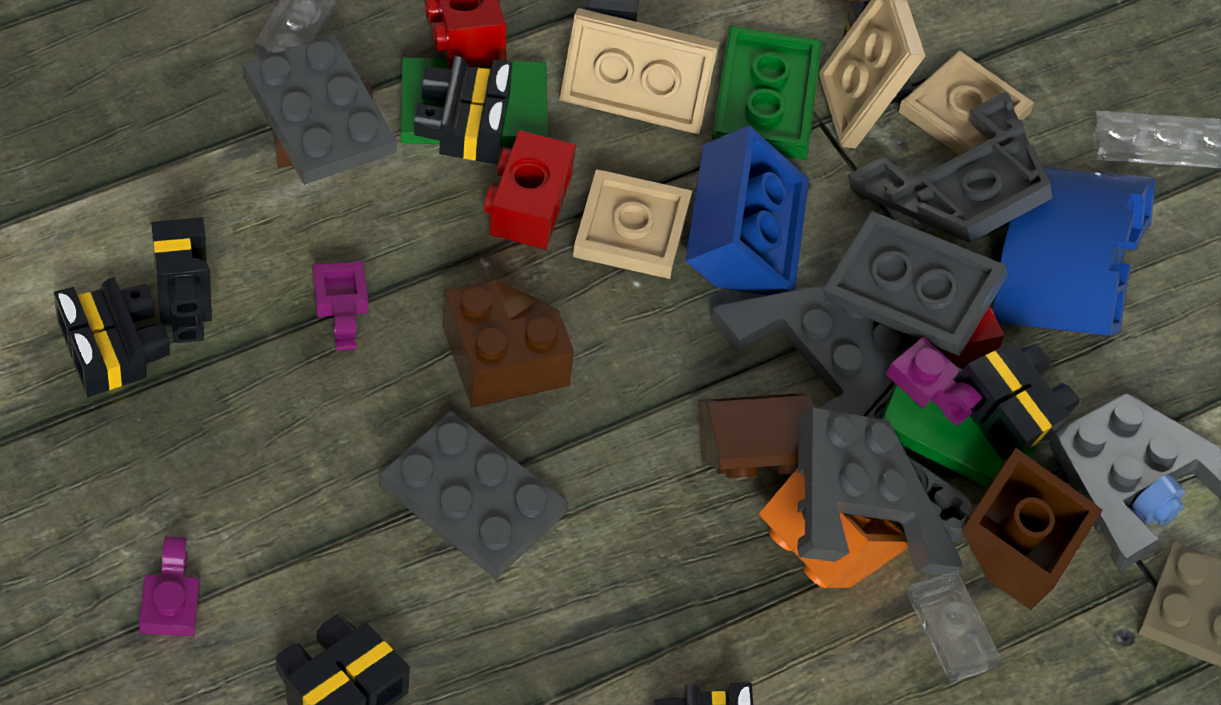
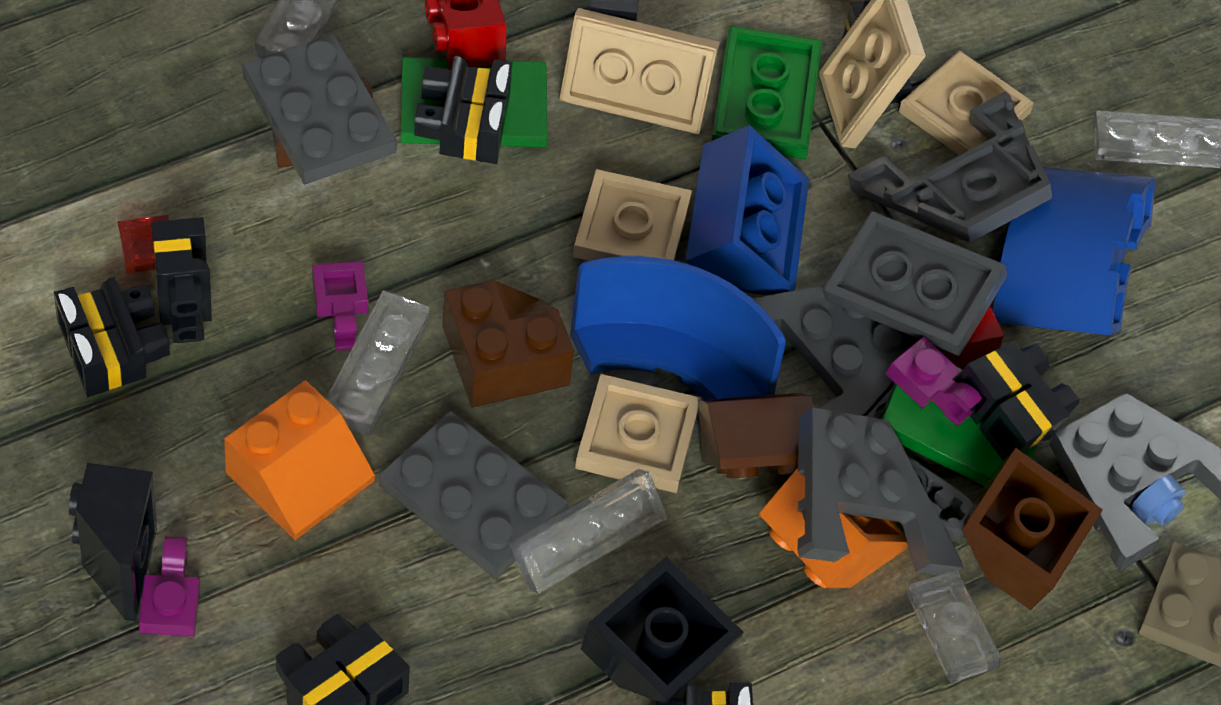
(115, 531): none -> black slope
(137, 243): none -> clear red plate
(297, 460): none -> orange slope
(378, 360): none -> clear plate
(530, 189): red brick -> none
(588, 530): none -> clear plate
(638, 429): none -> tan plate
(659, 634): none -> black slope
(677, 320): none -> blue panel

